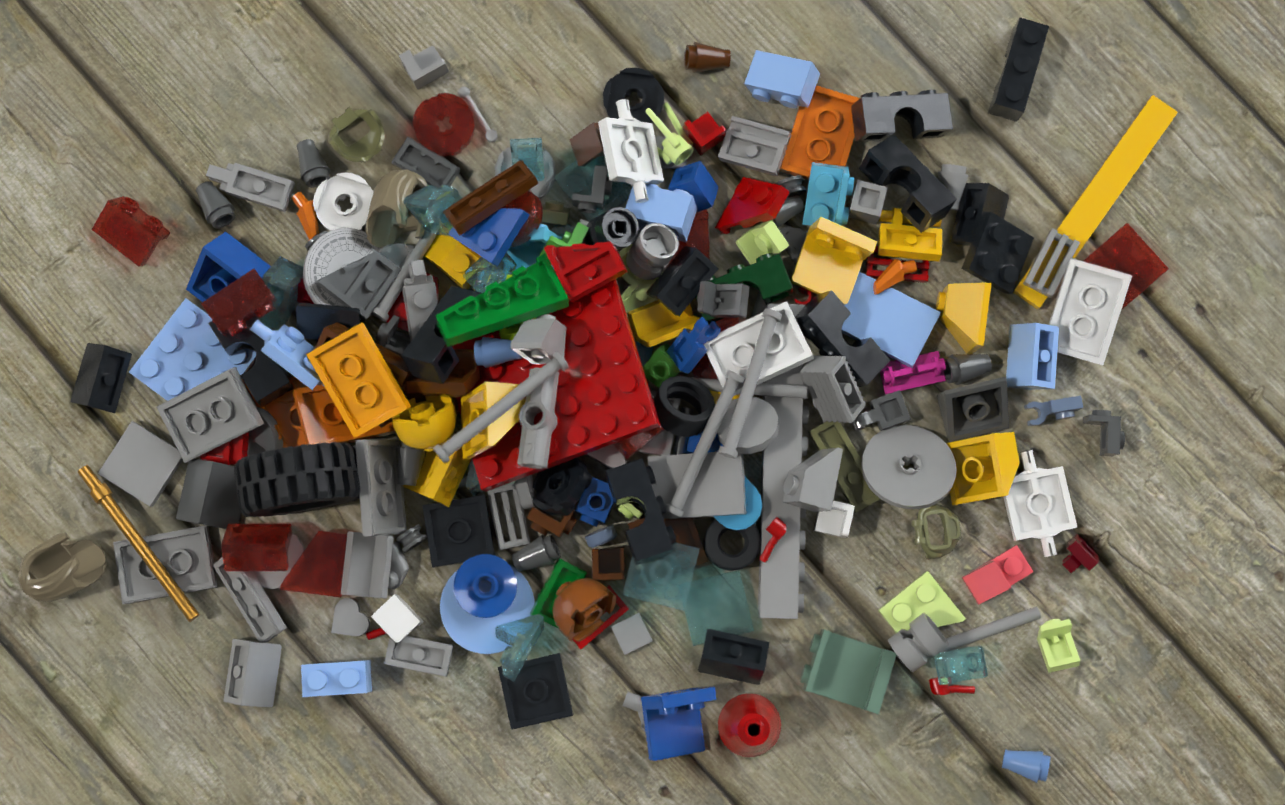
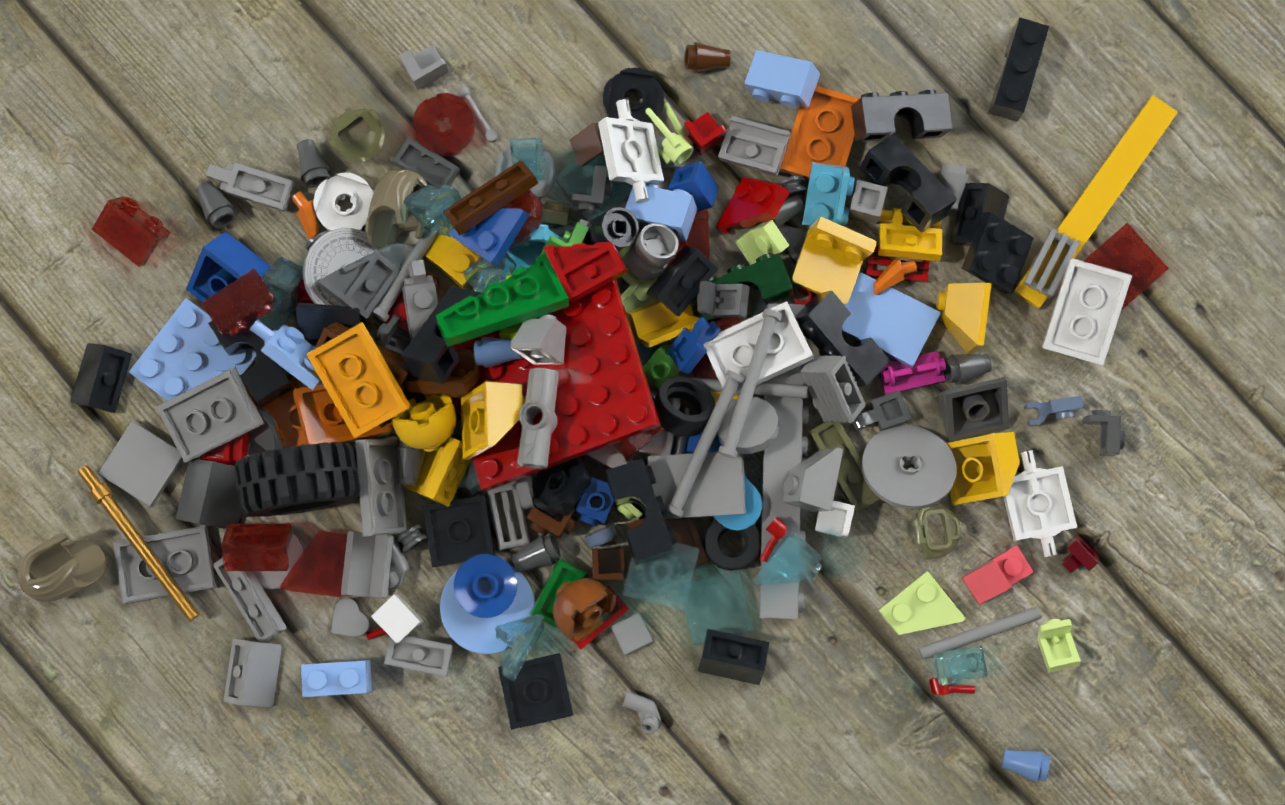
(501, 407): light grey bar -> none
(675, 722): blue bracket -> none
(742, 712): red cone -> none
(789, 563): none -> clear light blue slope
(848, 671): sand green panel -> none
(918, 642): light grey wheel -> none
(1032, 356): light blue brick -> none

